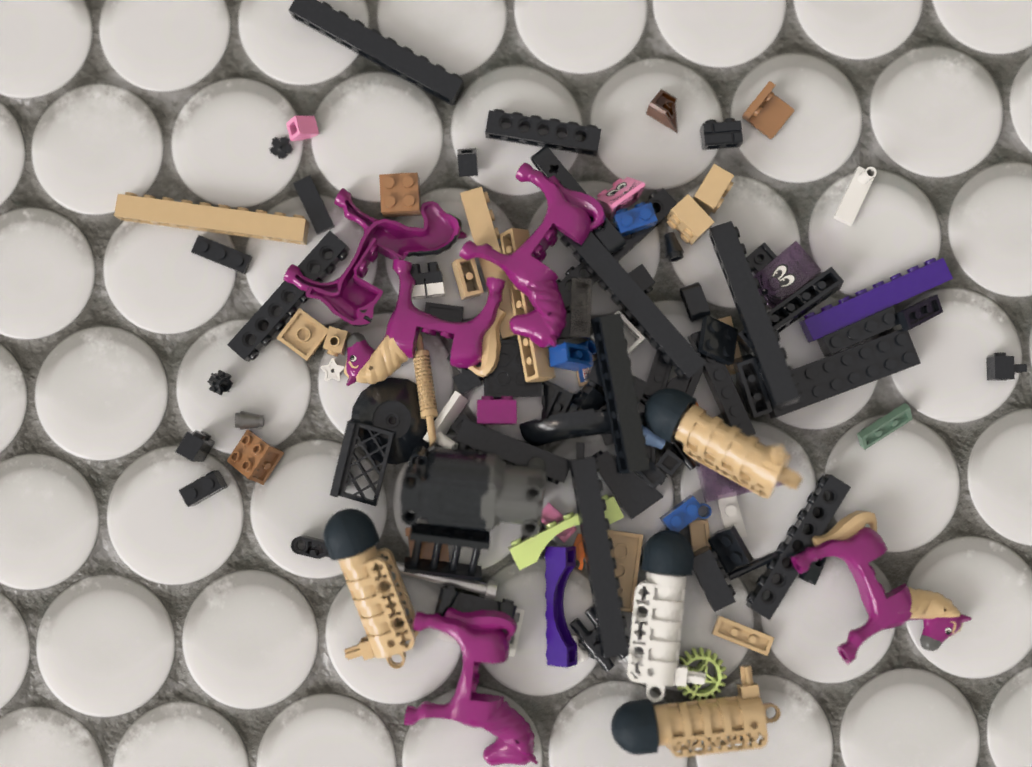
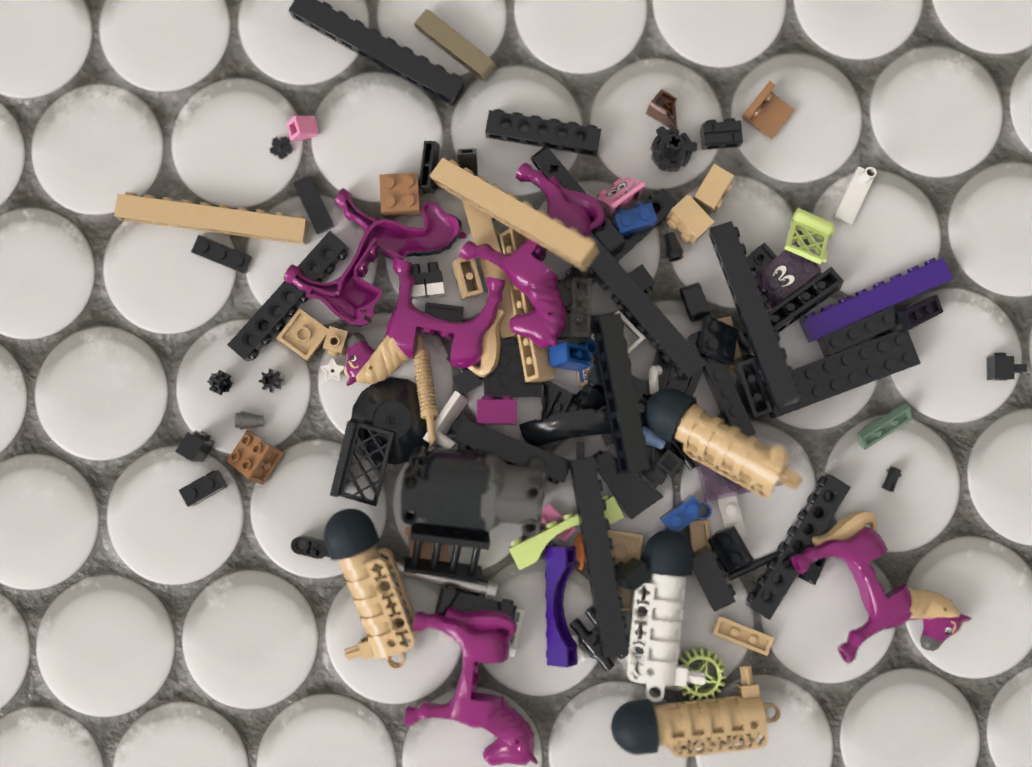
(276, 379): none -> black gear
(425, 166): none -> black piece
(455, 45): none -> dark tan beam
(515, 214): none -> tan brick
(632, 574): none -> black brick
(654, 372): none -> white arm
(669, 152): none -> black piece
(811, 226): none -> yellowish green piece
(891, 478): none -> black pin

